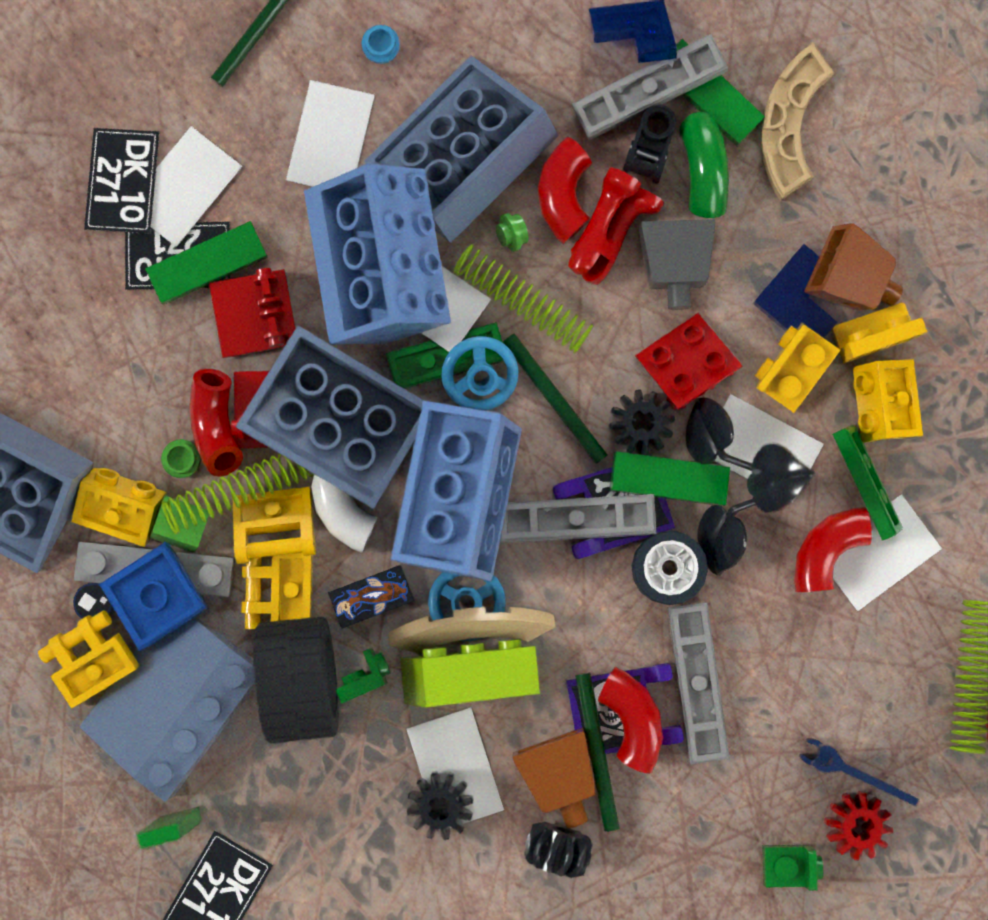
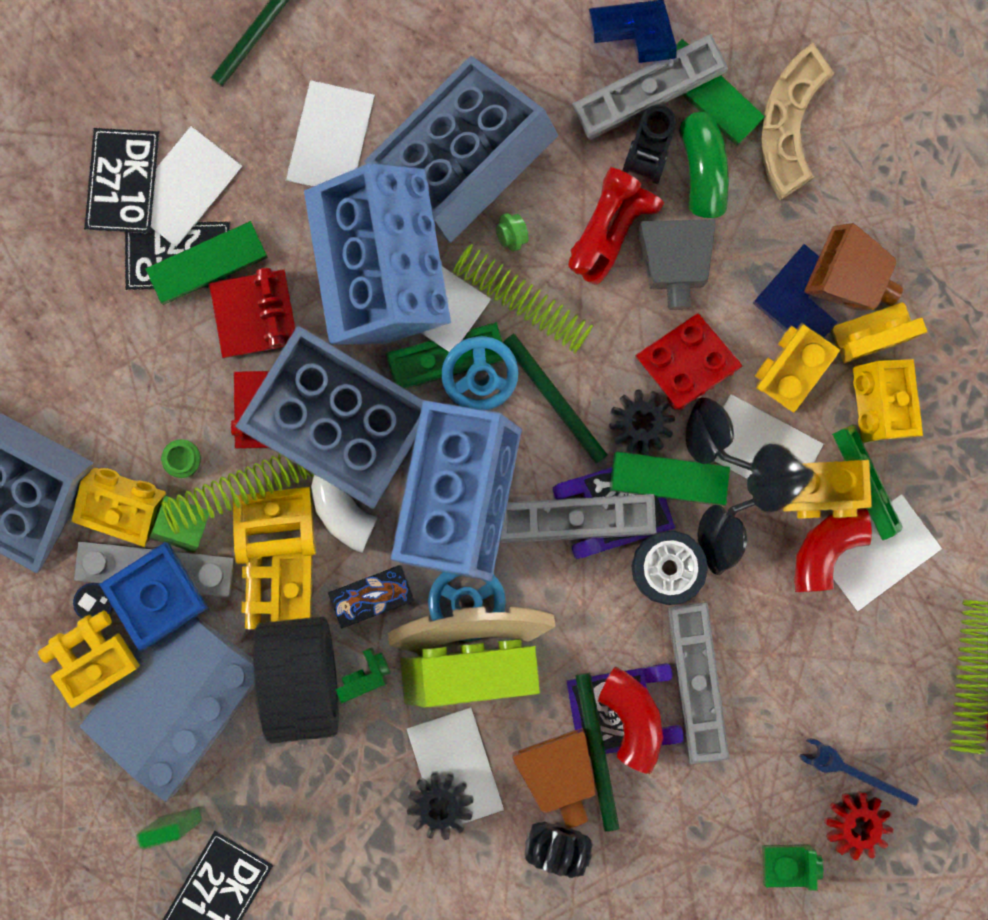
(212, 423): red cylinder -> none
(380, 44): dark azure plate -> none
(558, 189): red cylinder -> none
(835, 487): none -> yellow bracket

